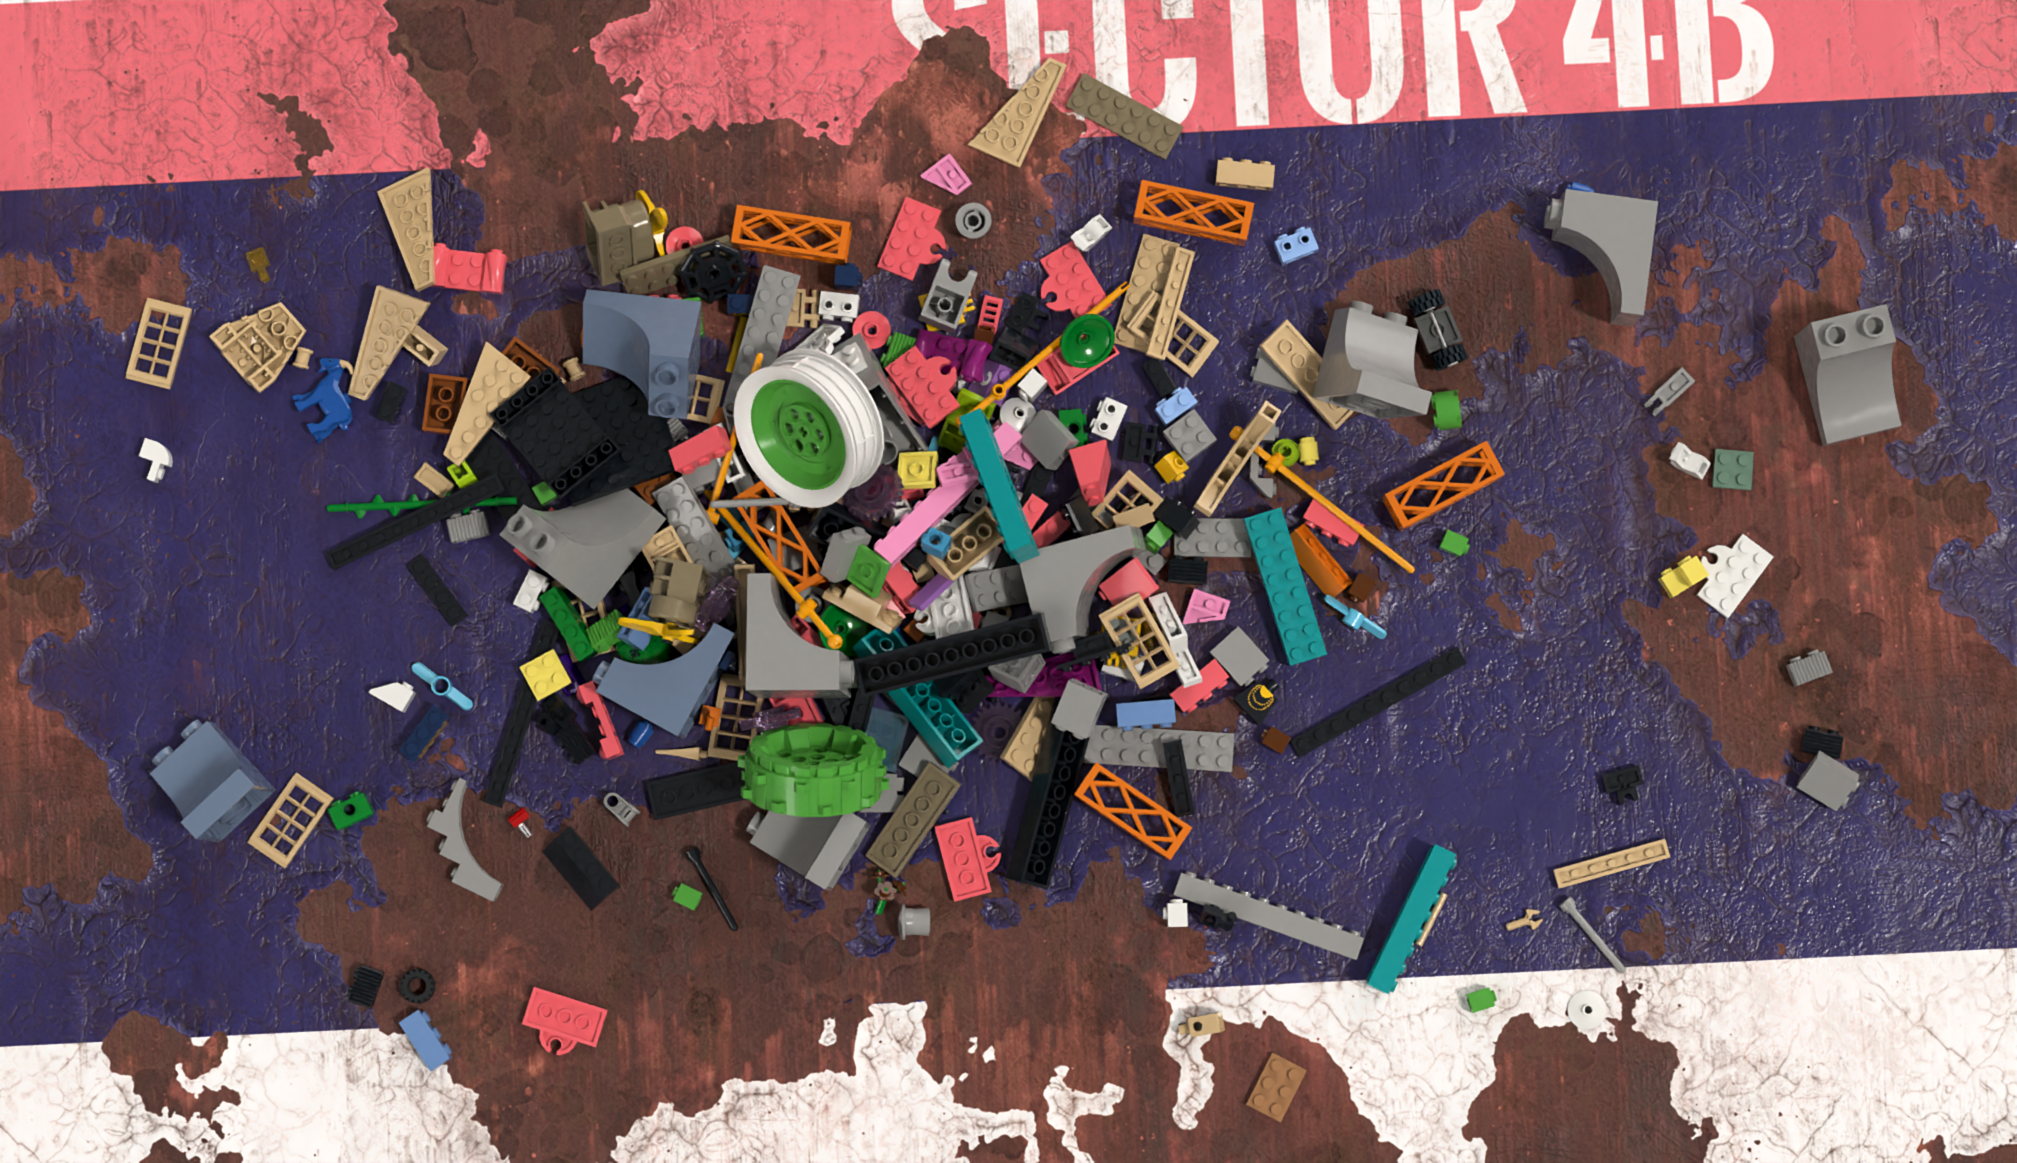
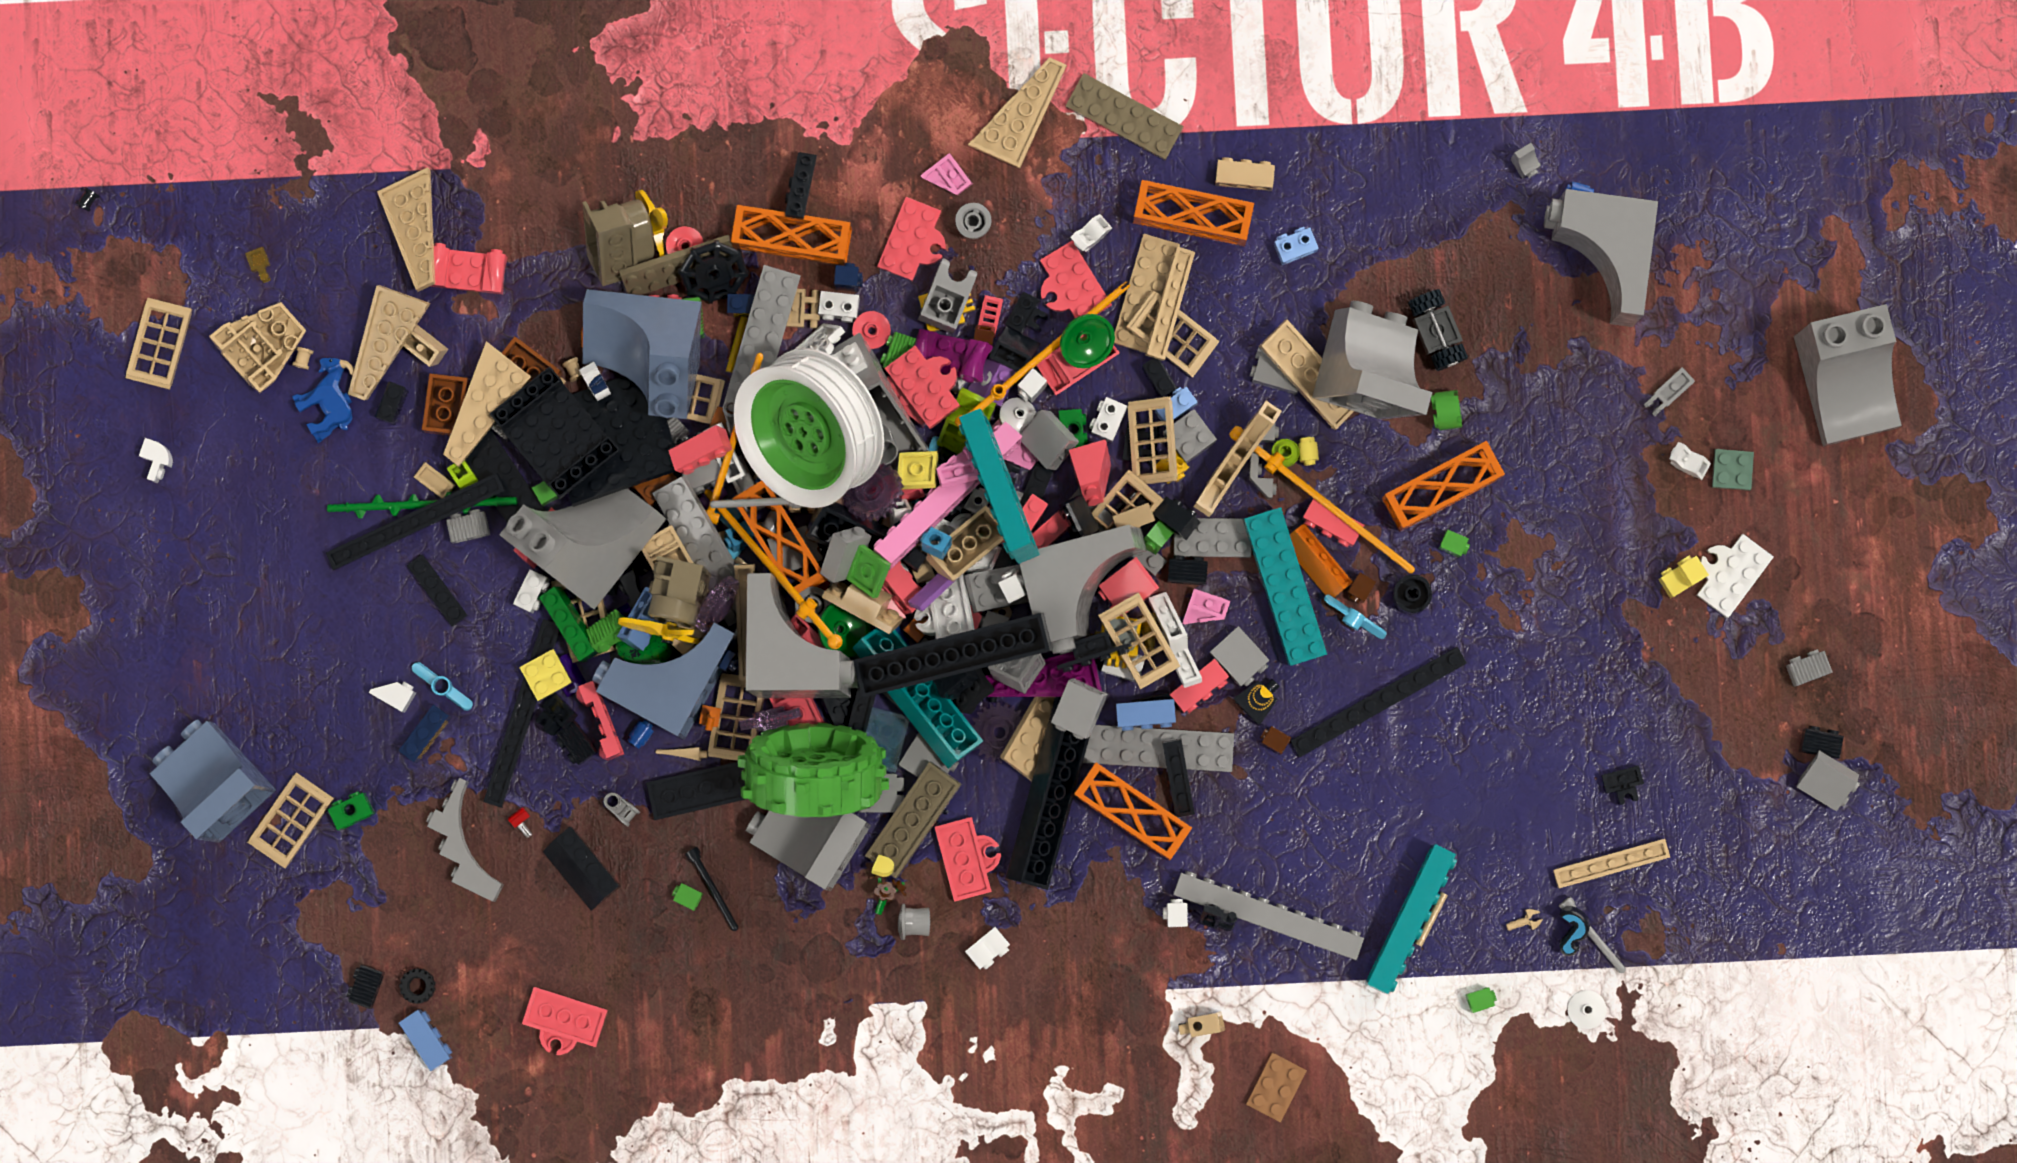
(87, 199): none -> black bush
(595, 381): none -> white leg
(800, 186): none -> black bracket
(883, 866): none -> light yellow tile
(988, 948): none -> white brick
(1013, 585): none -> white brick
(1145, 405): none -> tan piece
(1422, 592): none -> black brick
(1526, 161): none -> light grey arch
(1579, 931): none -> black animal

